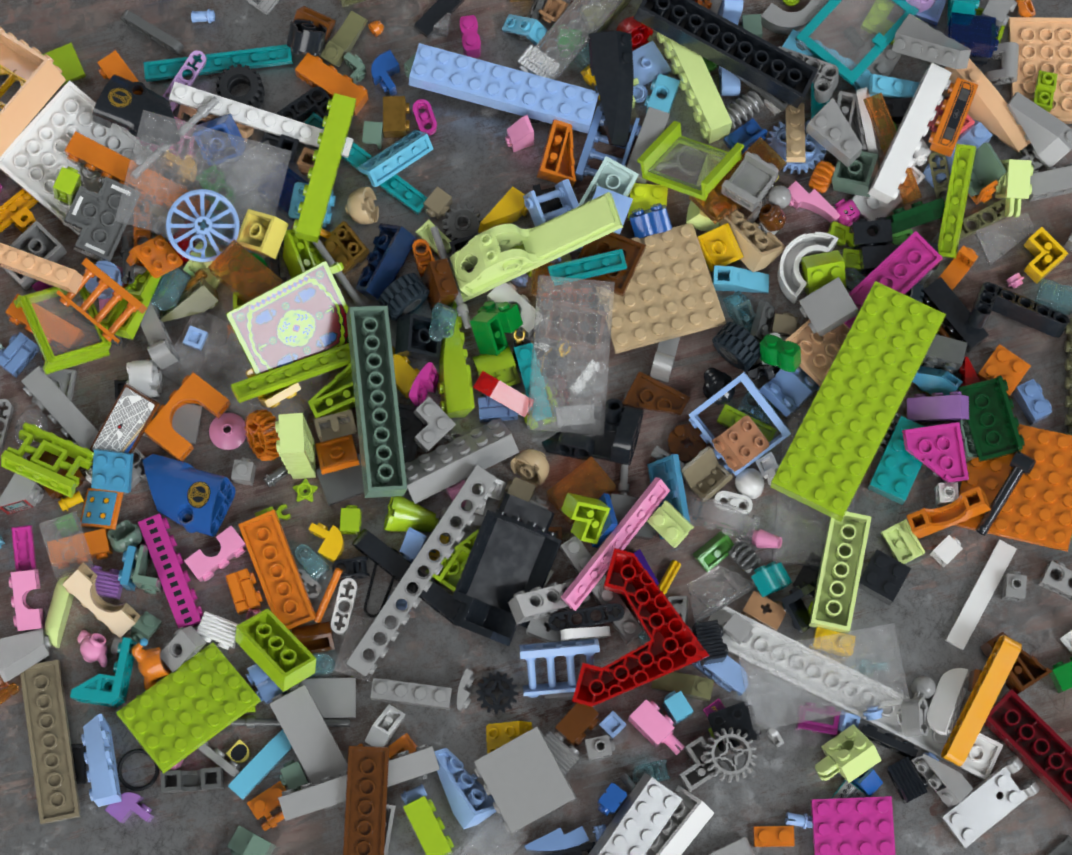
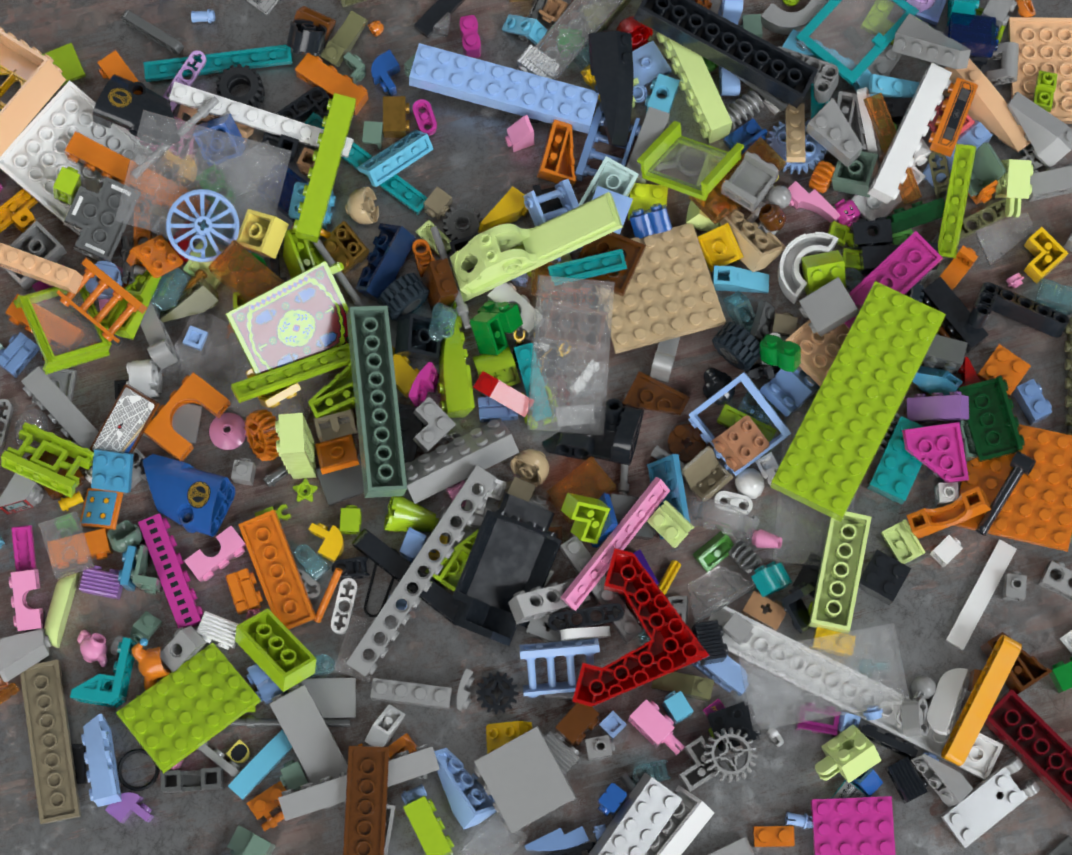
(116, 617): tan arch -> none
(316, 637): reddish brown brick -> none

